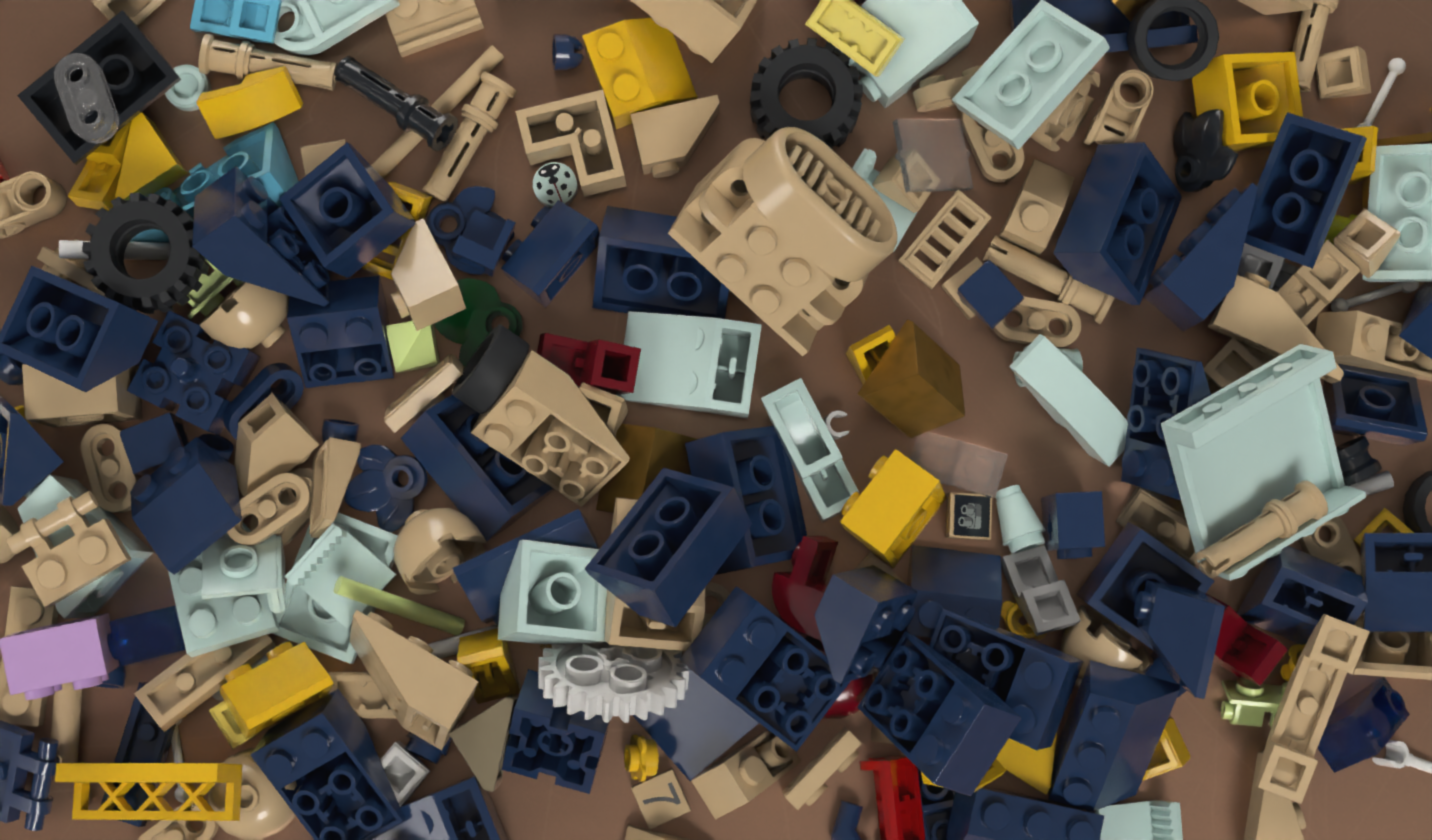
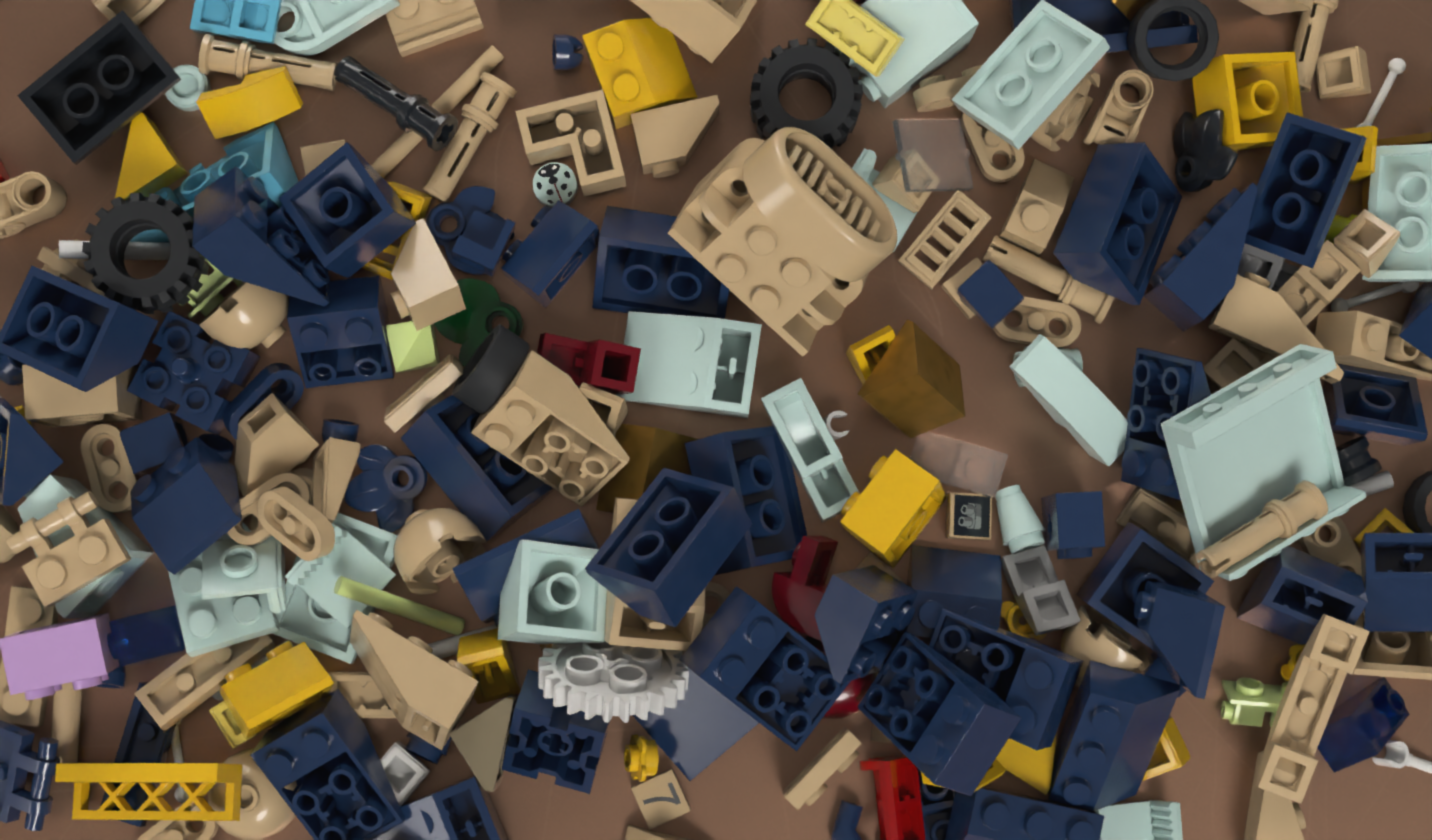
(85, 96): clear plate -> none
(101, 173): yellow slope -> none
(296, 523): none -> tan plate
(745, 773): tan slope -> none
(1246, 649): dark red brick -> none

